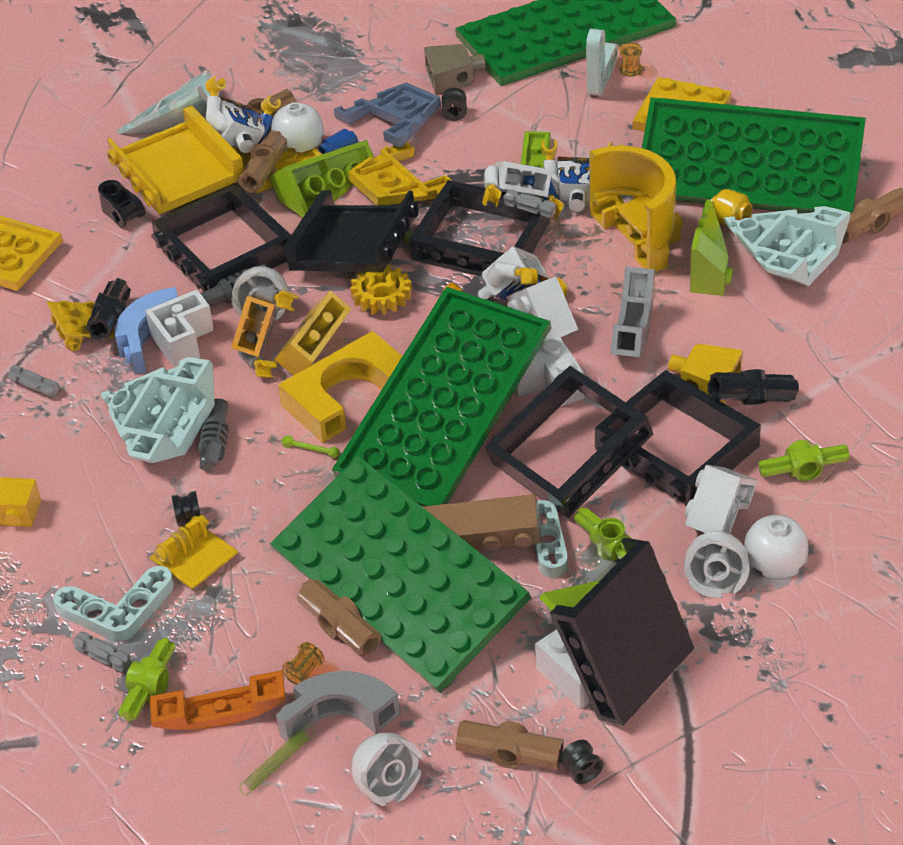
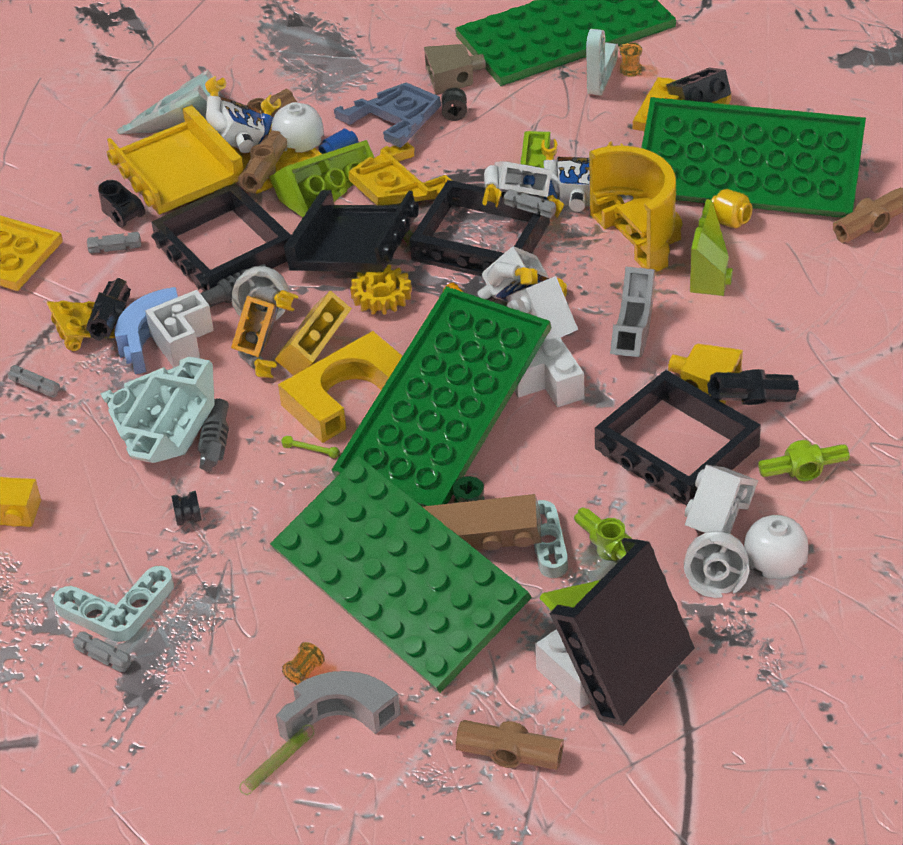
(114, 242): none -> light grey axle
(146, 679): lime axle -> none
(193, 552): yellow hinge -> none
(218, 708): orange slope -> none
(339, 617): medium nougat piece -> none
(386, 767): white cylinder -> none
(468, 489): none -> dark green wheel
(581, 761): pearl dark grey wheel -> none
(596, 468): black window -> none
(702, 86): none -> black bracket
(793, 243): light aqua wedge -> none

